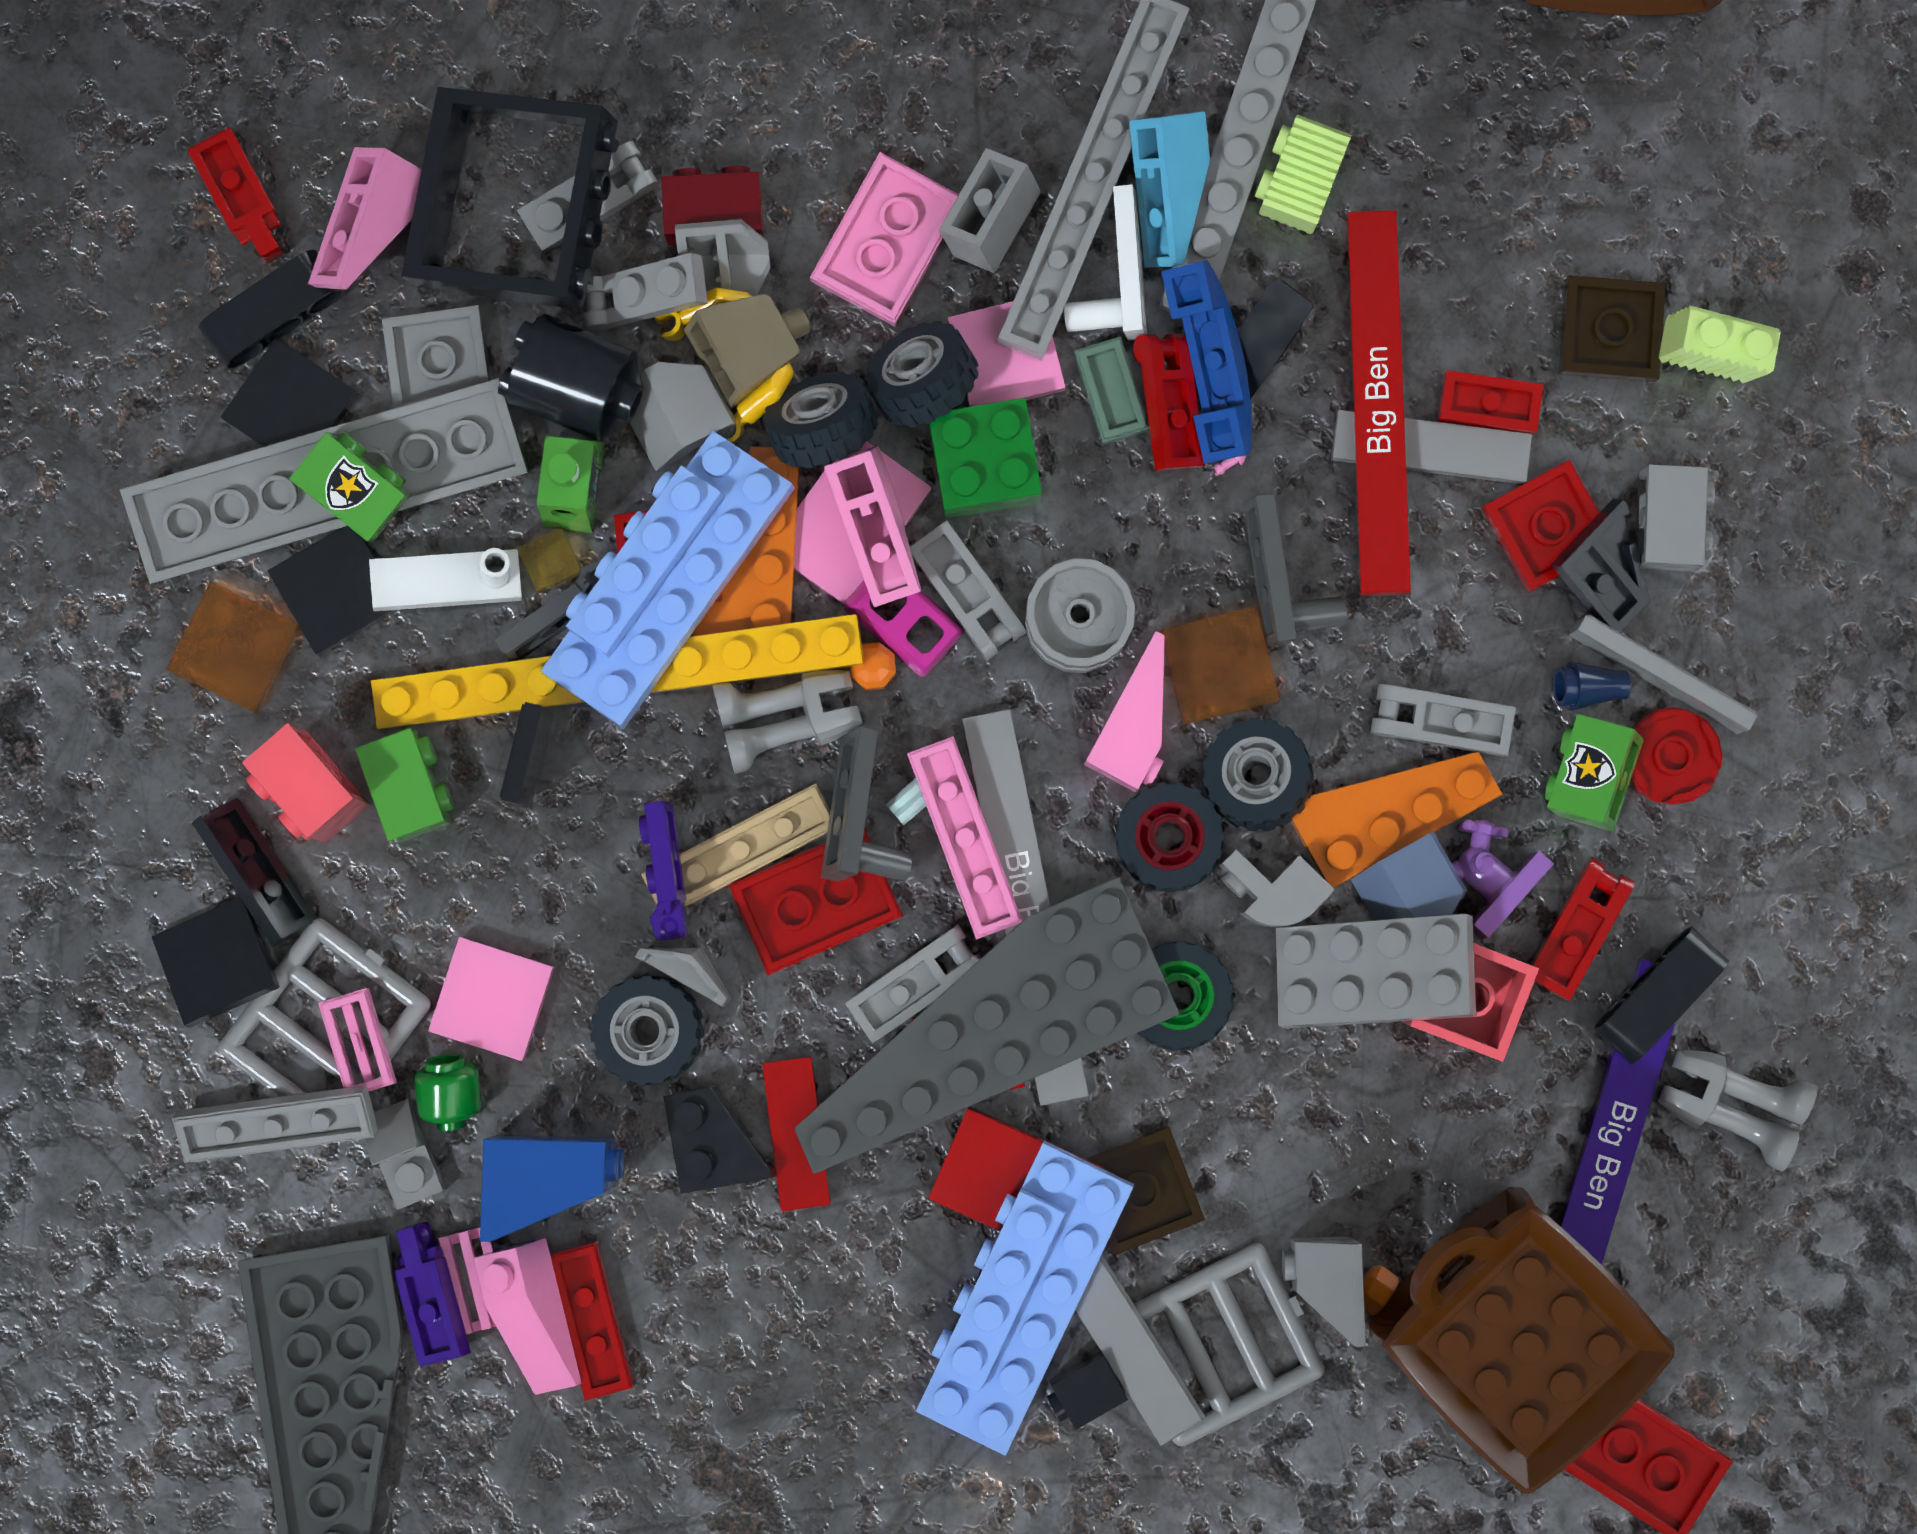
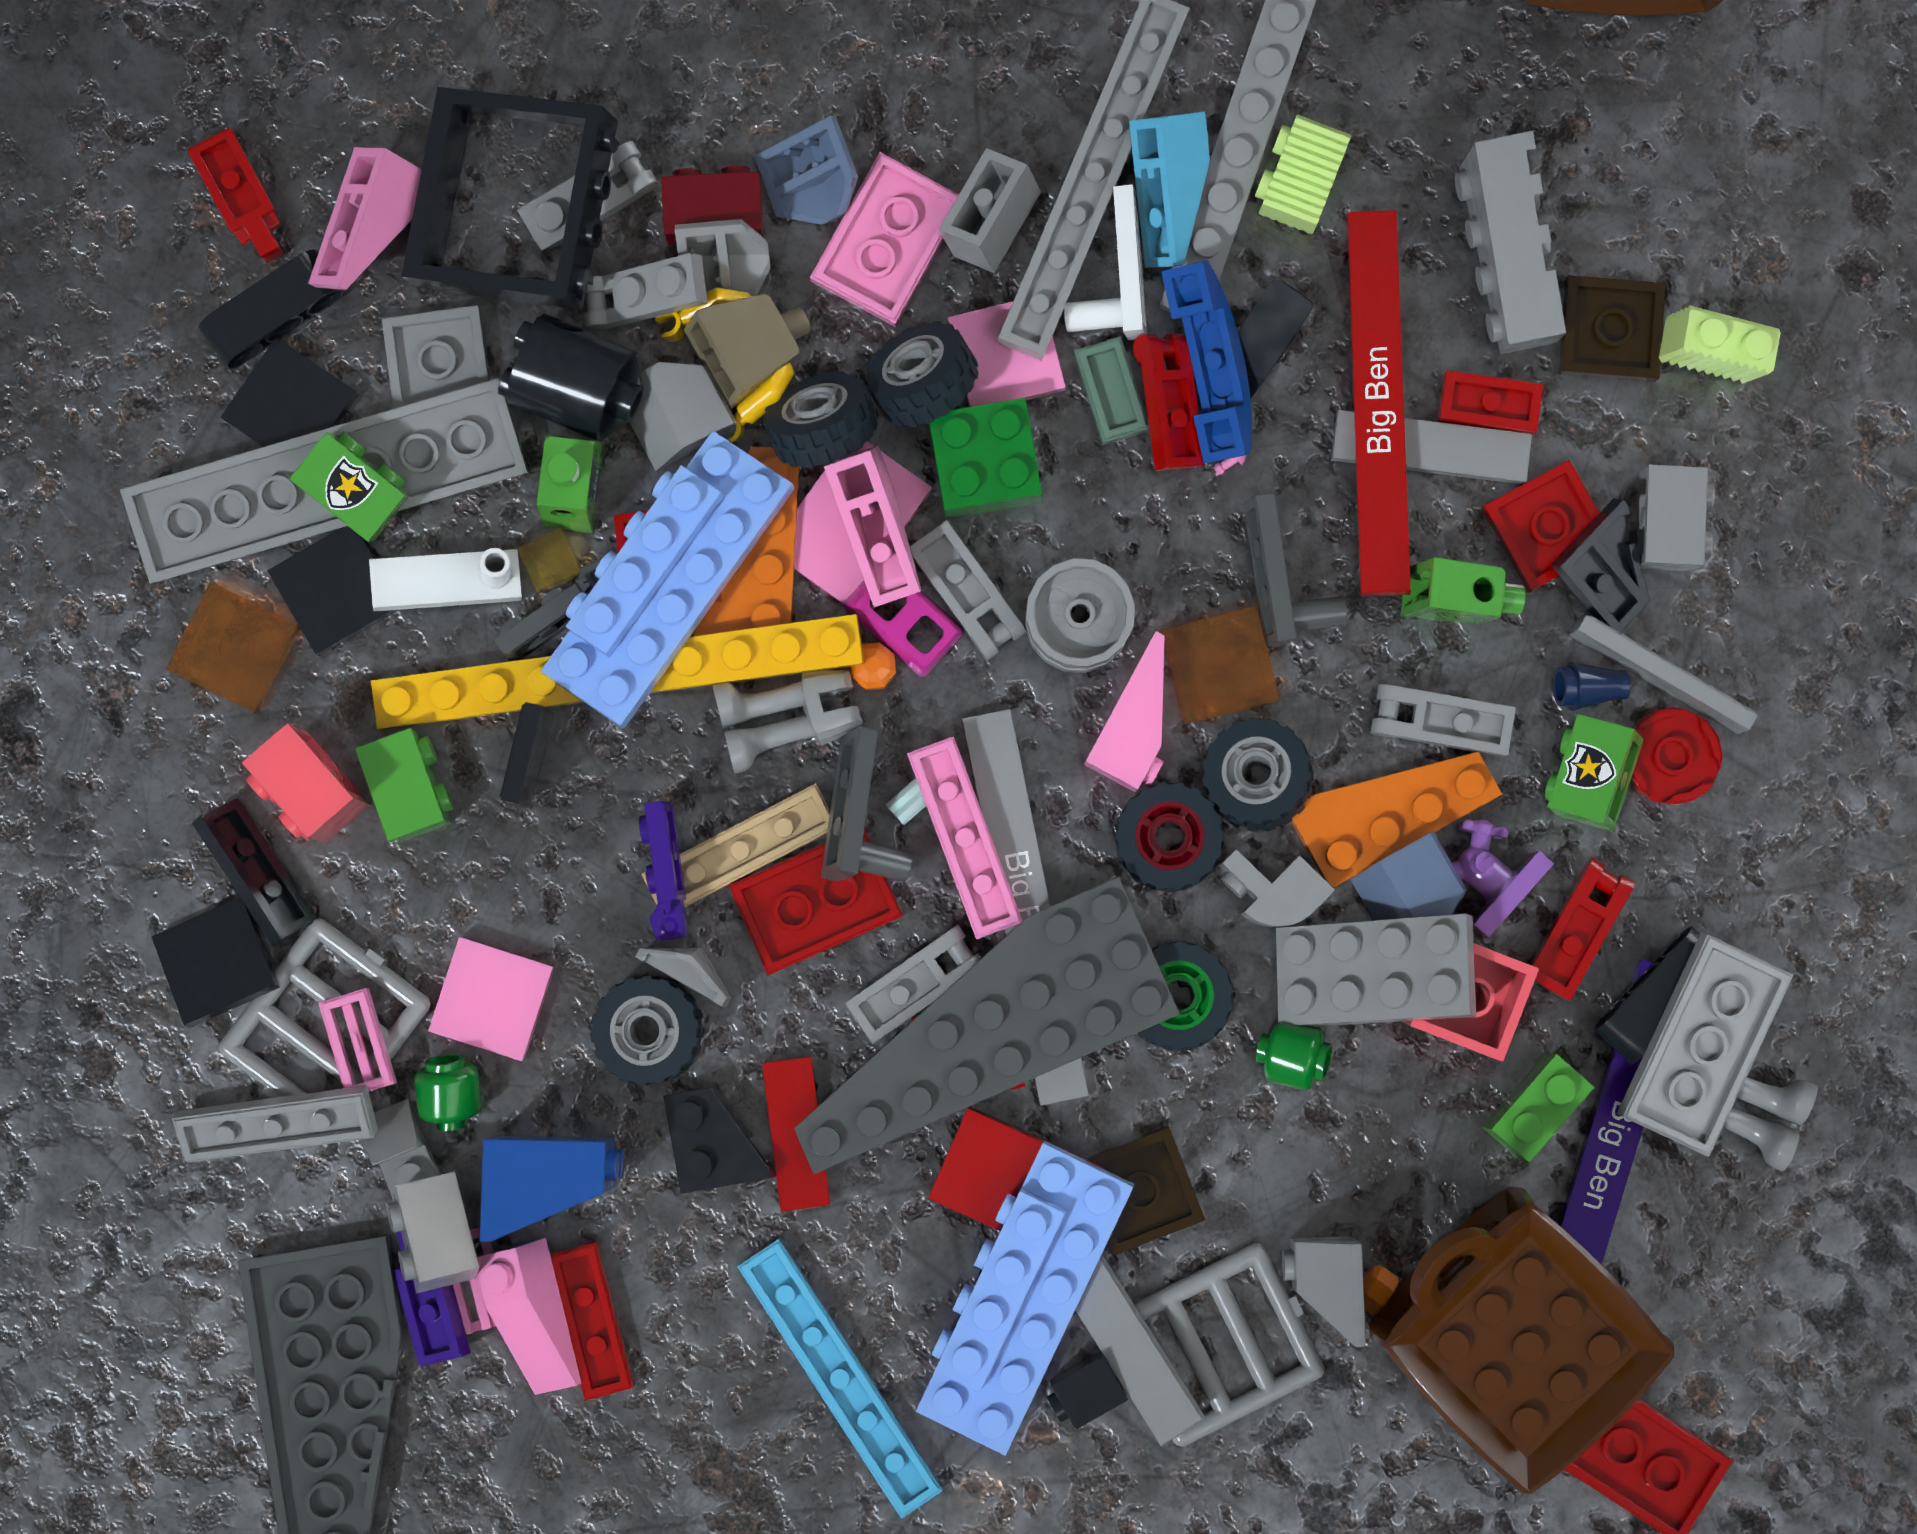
(433, 1232): none -> light grey brick
(809, 174): none -> sand blue slope
(840, 1378): none -> medium azure tile
(1294, 1055): none -> green head
(1460, 592): none -> bright green torso
(1510, 243): none -> light grey wedge
(1538, 1107): none -> bright green brick
(1705, 1044): none -> light grey tile

